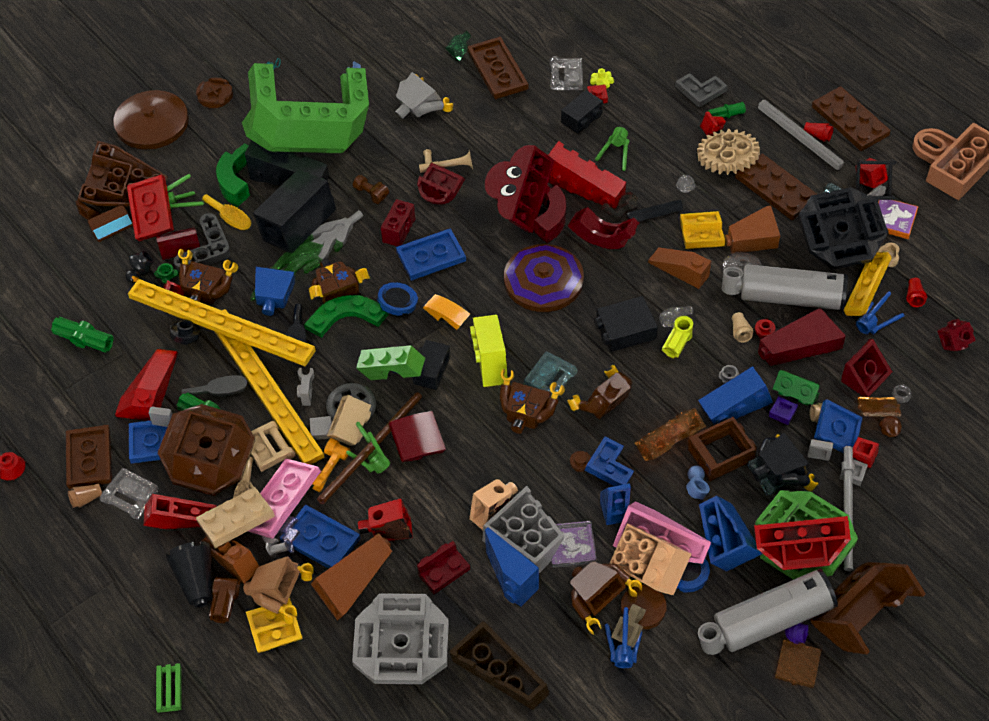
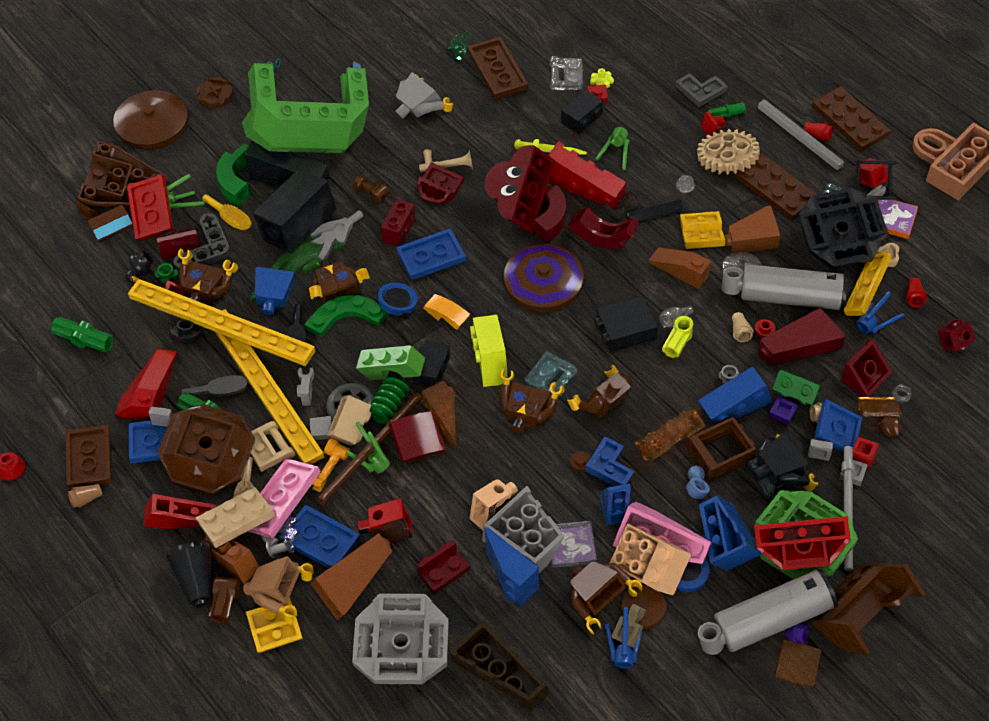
(132, 487): clear plate -> none
(159, 688): bright green tile -> none
(387, 399): none -> green piece
(441, 401): none -> clear orange slope
(544, 147): none -> neon yellow sword

